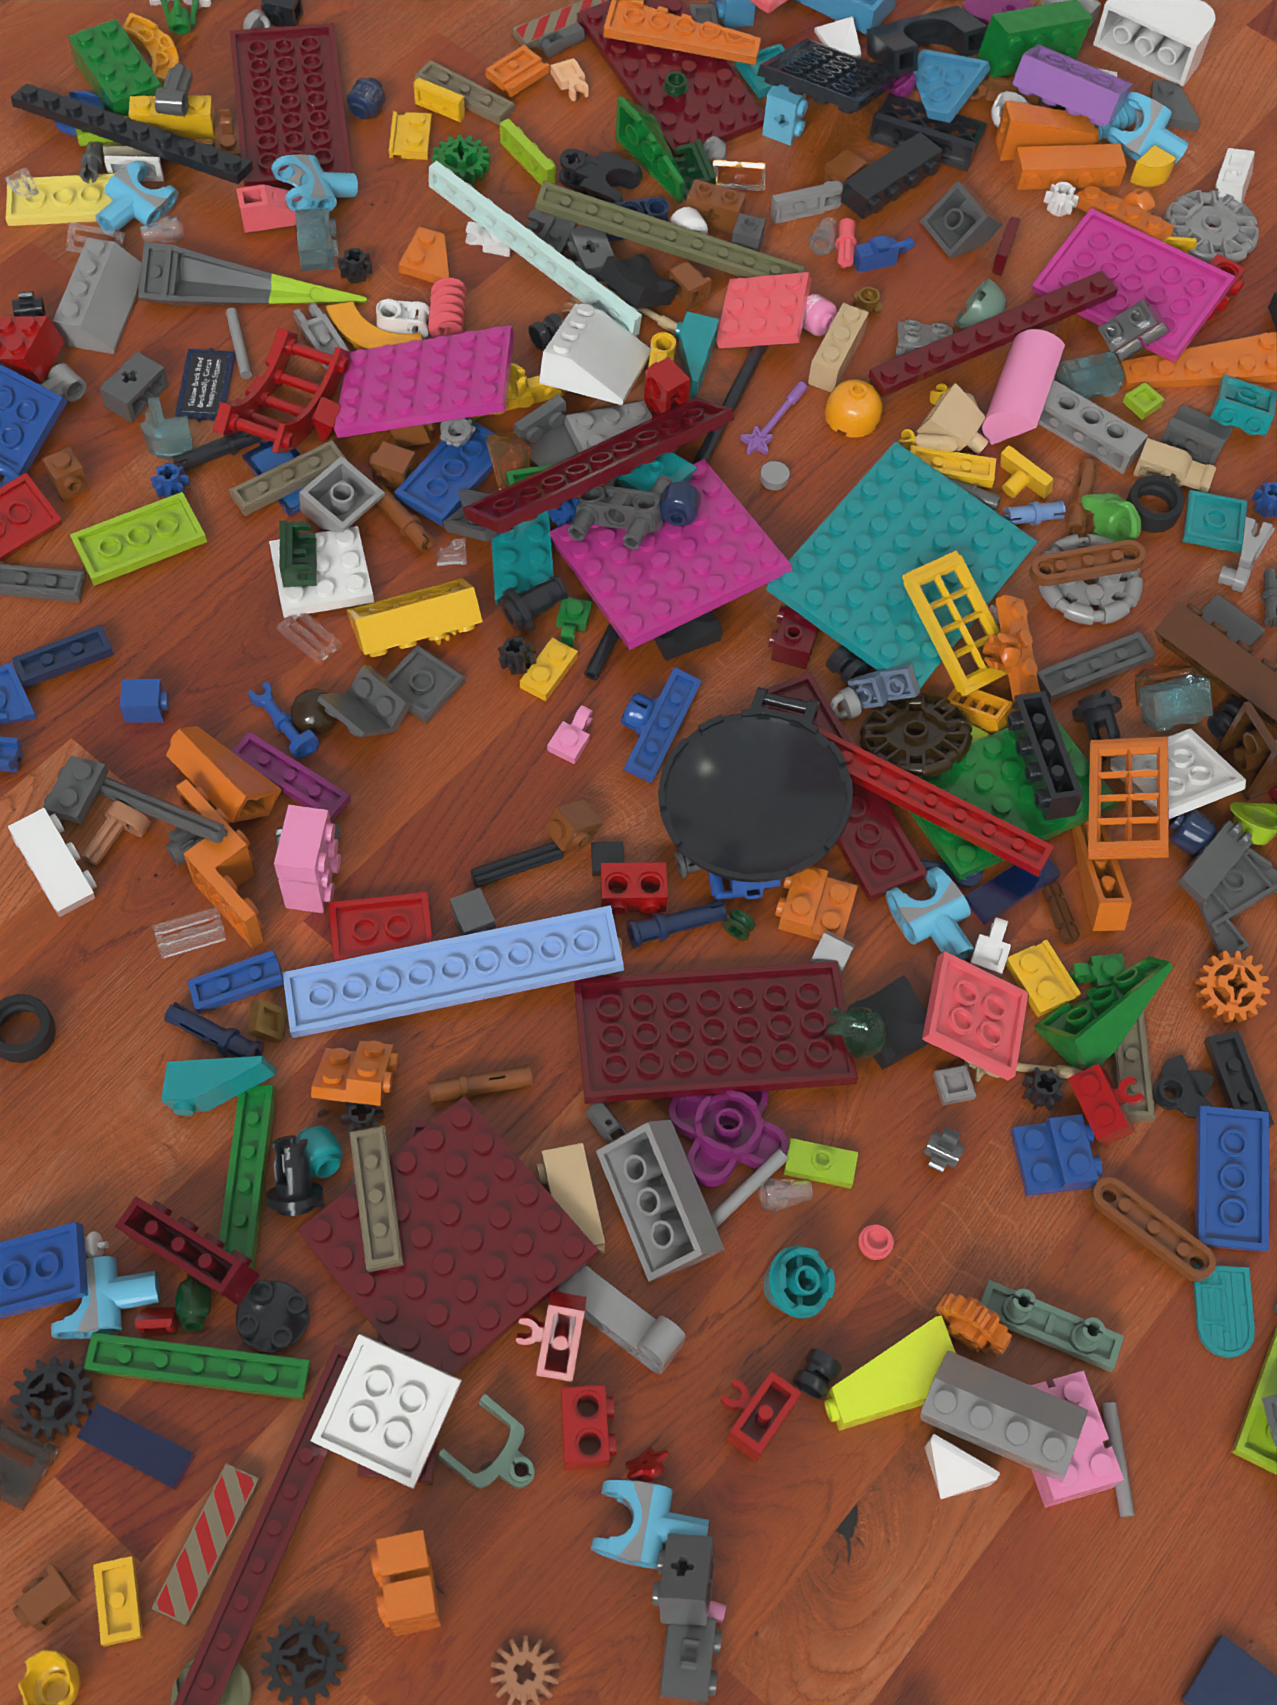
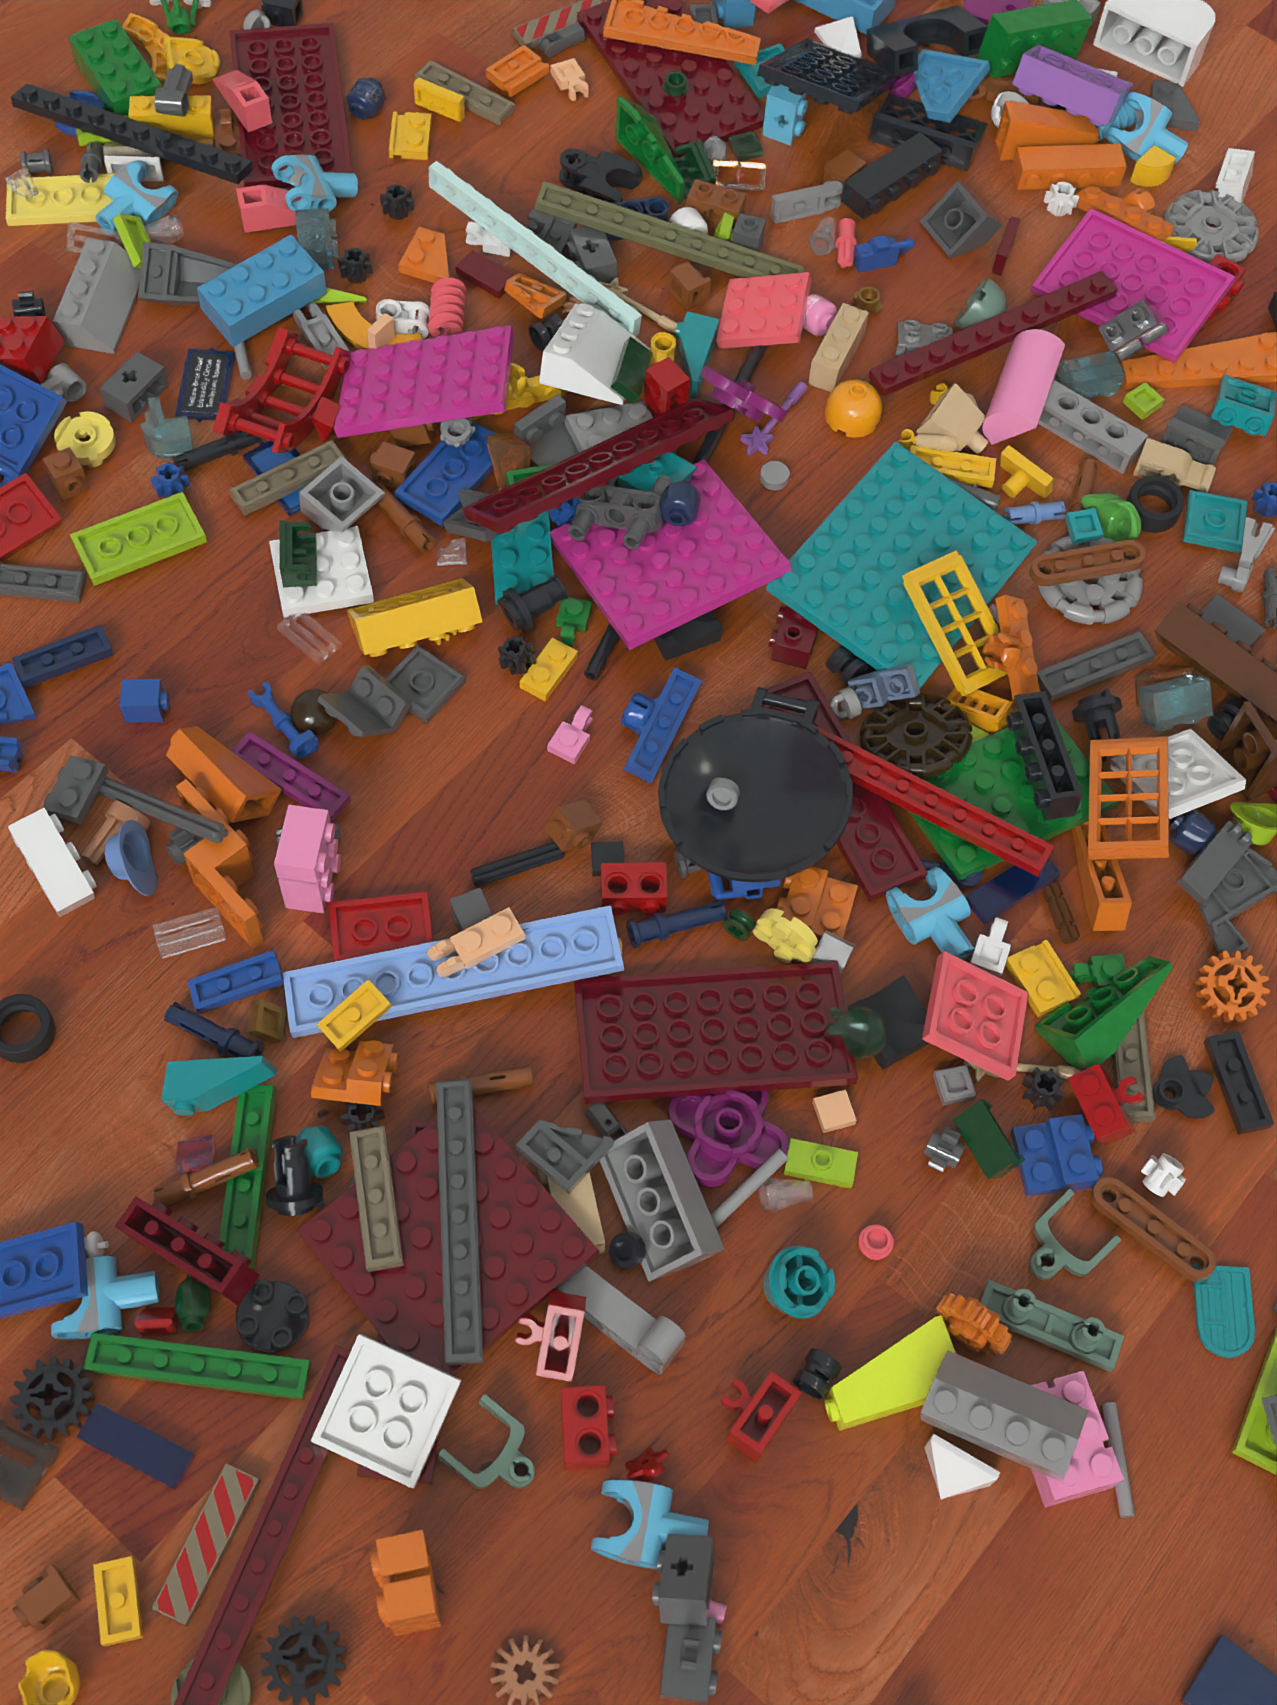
(37, 161): none -> dark grey bush
(91, 451): none -> light yellow plate
(130, 857): none -> medium blue piece
(133, 236): none -> lime tile
(194, 56): none -> yellow tile
(194, 1183): none -> dark orange pin
(195, 1153): none -> clear pink plate
(245, 99): none -> coral slope
(262, 290): none -> dark azure piece
(354, 1015): none -> yellow plate
(381, 332): none -> light nougat tile
(397, 202): none -> black gear
(459, 1223): none -> dark grey tile
(463, 157): green gear -> none
(478, 942): none -> light nougat hinge
(483, 273): none -> dark red tile
(527, 153): lime plate -> none
(535, 295): none -> orange wing
(563, 1153): none -> dark grey wing
(627, 1250): none -> black tile
(631, 370): none -> dark green tile
(638, 282): black brick -> none
(723, 793): none -> light grey tile
(724, 228): none -> lime plate
(742, 396): none -> magenta plant
(746, 146): none -> clear green tile
(788, 938): none -> light yellow plate
(834, 1111): none -> light nougat tile
(987, 1140): none -> dark green hinge
(1056, 1253): none -> sand green piece
(1083, 525): none -> teal tile
(1163, 1175): none -> white gear
(1232, 1178): blue plate -> none

